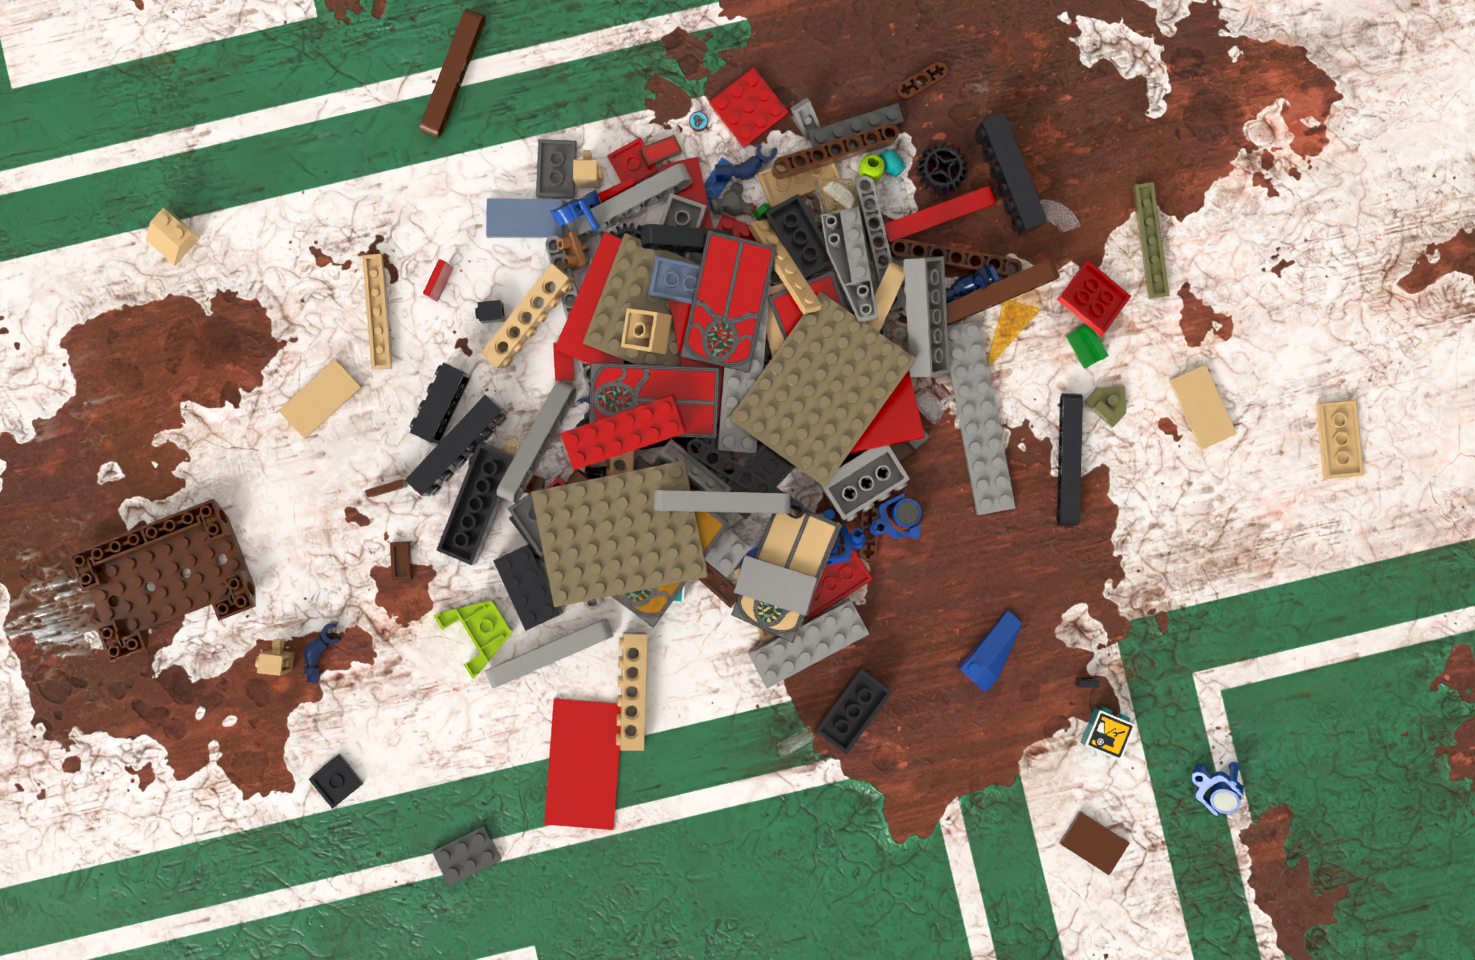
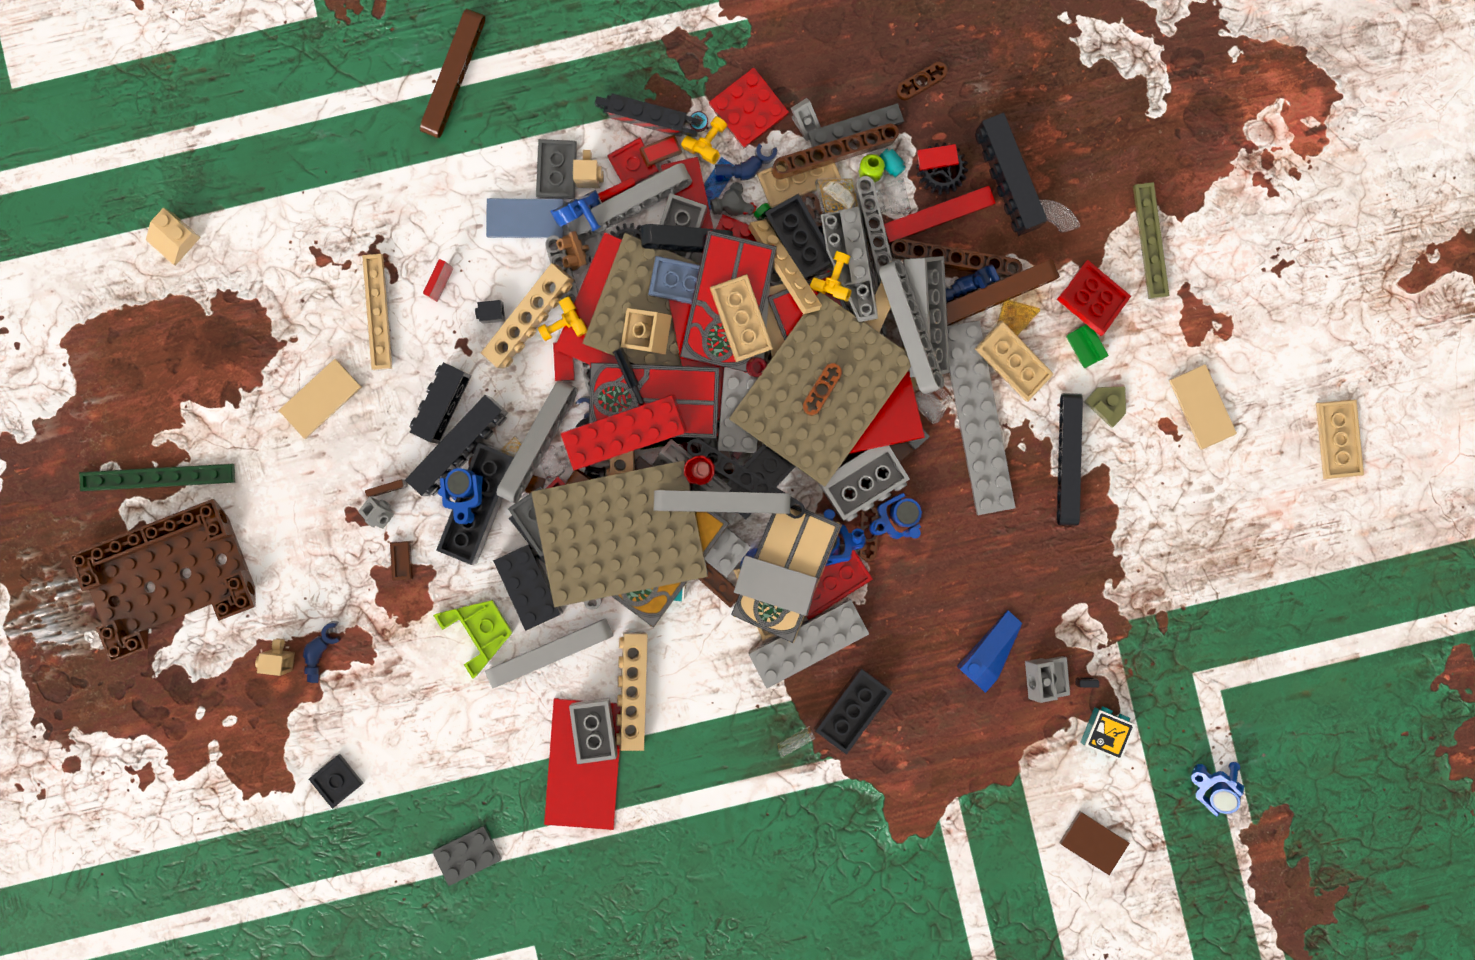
(157, 477): none -> dark green tile
(376, 512): none -> light grey brick
(461, 484): none -> blue piece
(569, 318): none -> yellow bar
(593, 730): none -> light grey brick
(628, 373): none -> black axle
(647, 115): none -> black hinge
(699, 470): none -> red hair
(703, 145): none -> yellow bar
(741, 318): none -> tan tile
(755, 366): none -> dark red tile
(832, 284): none -> yellow bar
(834, 379): none -> dark orange beam
(911, 327): none -> light grey beam
(937, 157): none -> red tile
(1014, 361): none -> tan tile
(1047, 679): none -> light grey brick

